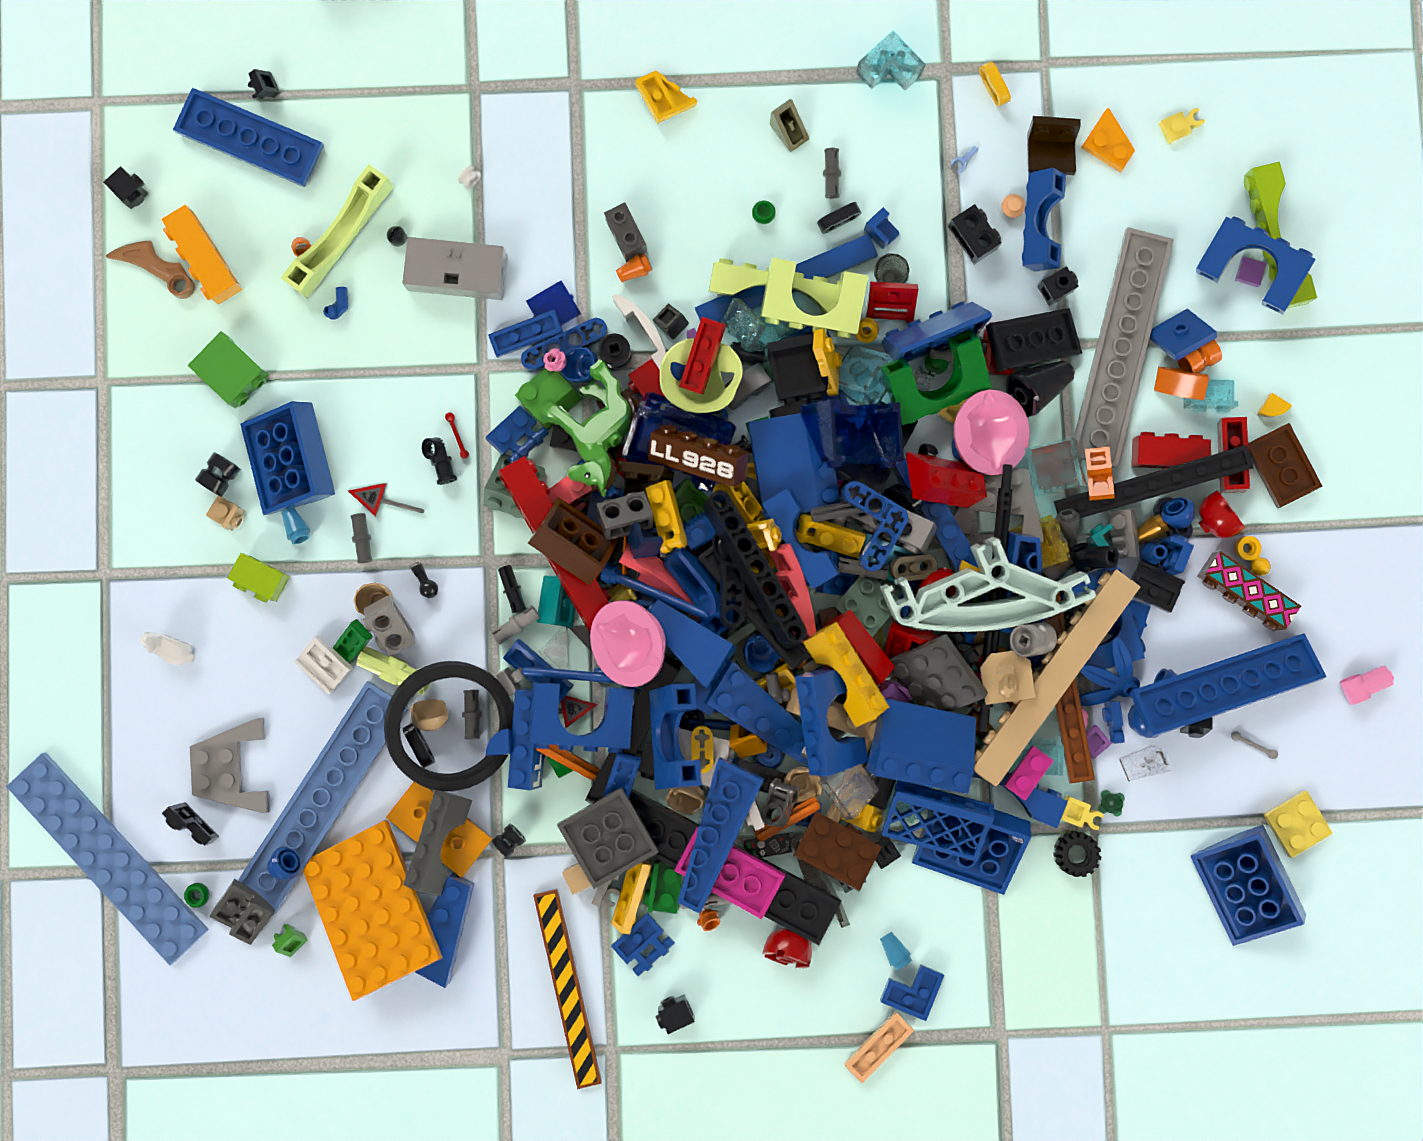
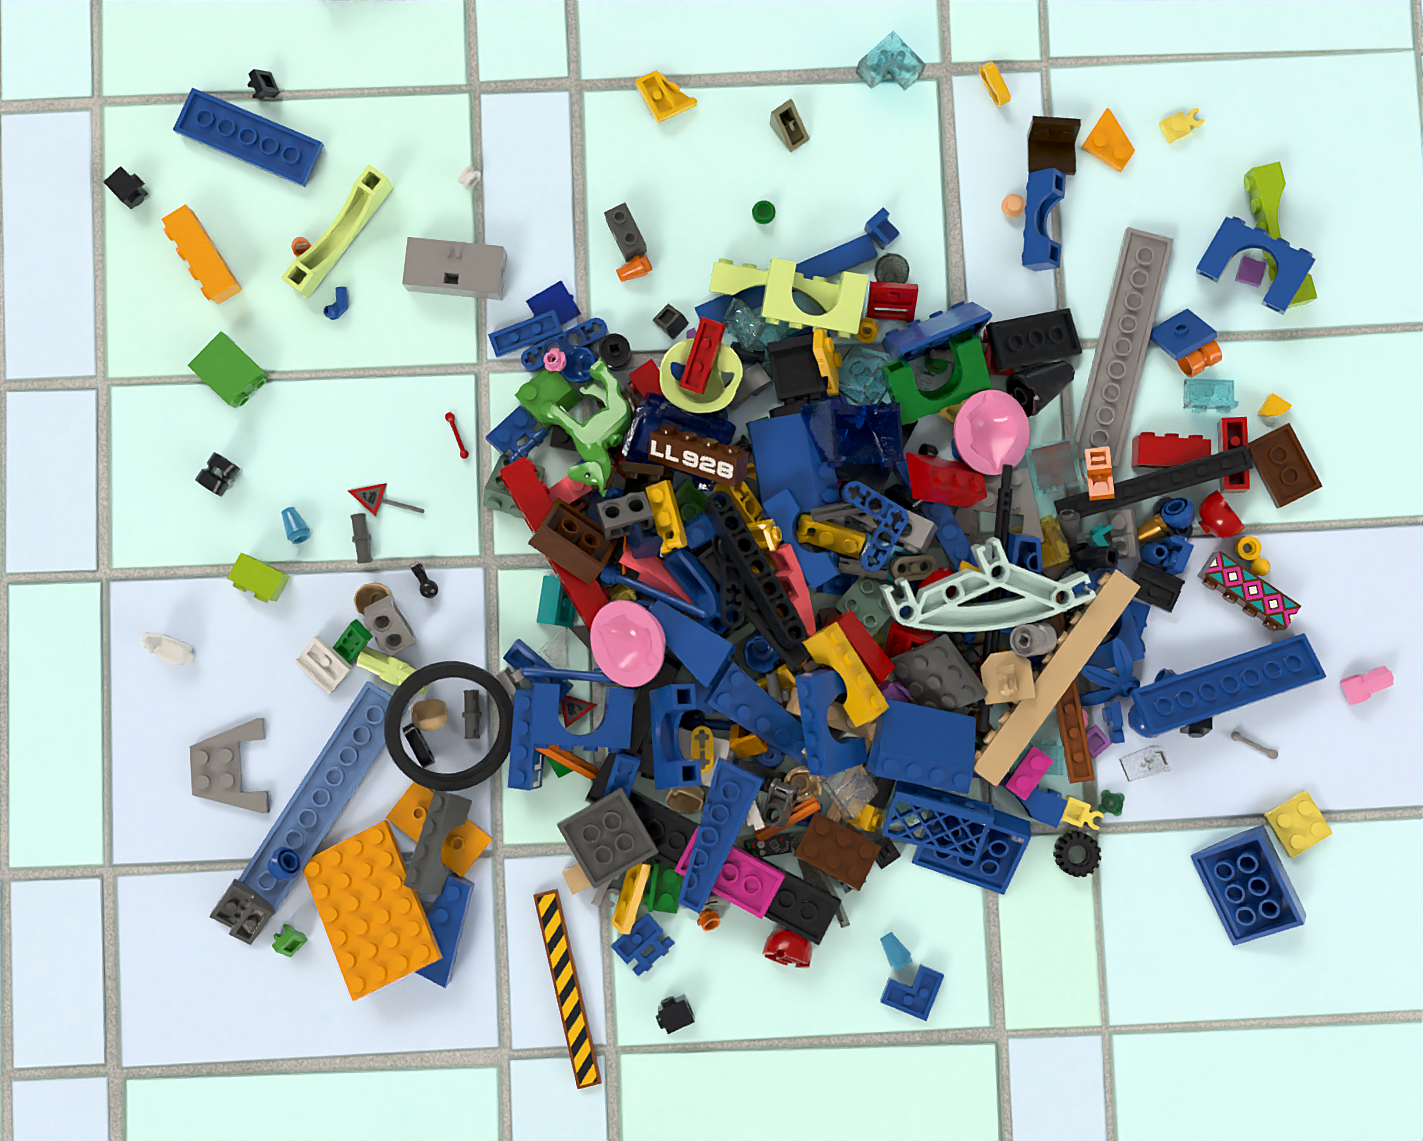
(107, 858): medium blue plate -> none
(144, 256): medium nougat piece -> none
(184, 817): black plate -> none
(190, 898): green plate -> none
(226, 513): tan bracket -> none
(287, 457): blue slope -> none
(399, 239): black hinge -> none
(439, 460): black connector -> none
(500, 743): blue tile -> none
(508, 840): black wheel -> none
(512, 589): black axle -> none
(515, 624): light grey pin -> none
(630, 310): white slope -> none
(831, 173): dark grey pin -> none
(839, 217): black beam -> none
(878, 1047): light nougat plate -> none
(964, 159): light blue hand -> none
(969, 237): black brick -> none
(1058, 285): black brick -> none
(1180, 383): orange slope -> none

